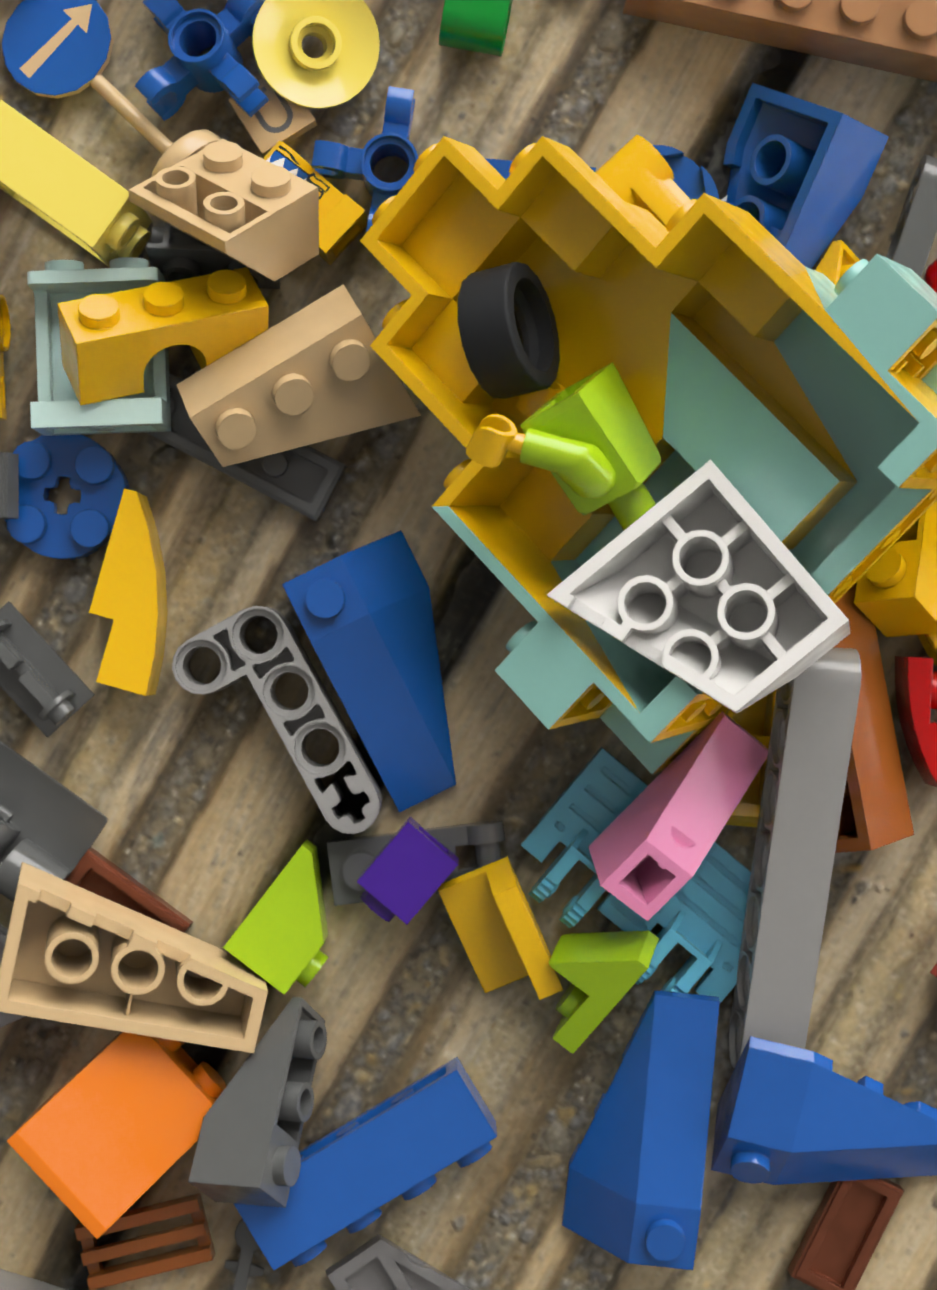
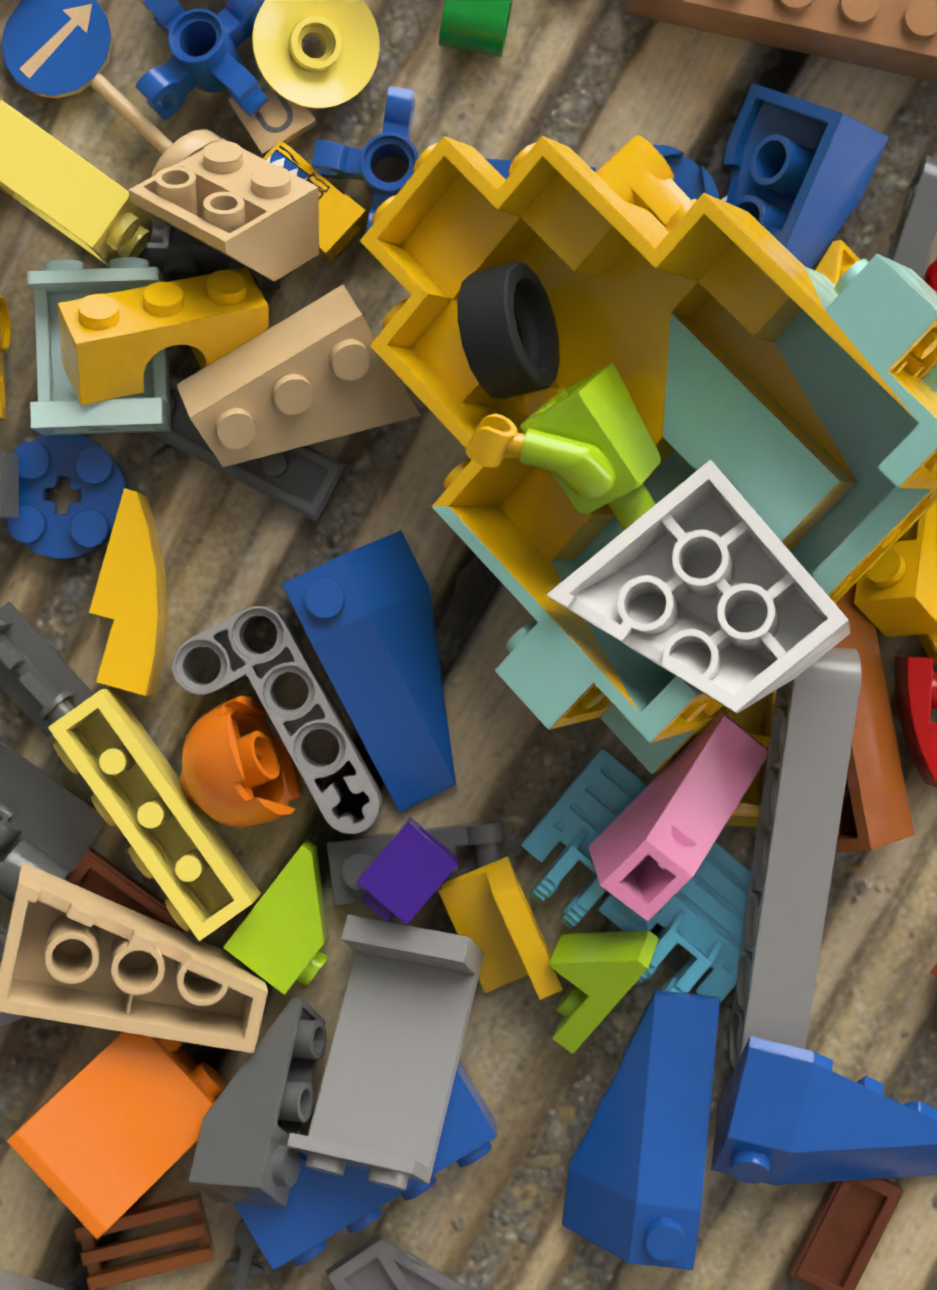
(147, 803): none -> light yellow brick
(238, 766): none -> orange cylinder
(393, 1053): none -> light grey panel

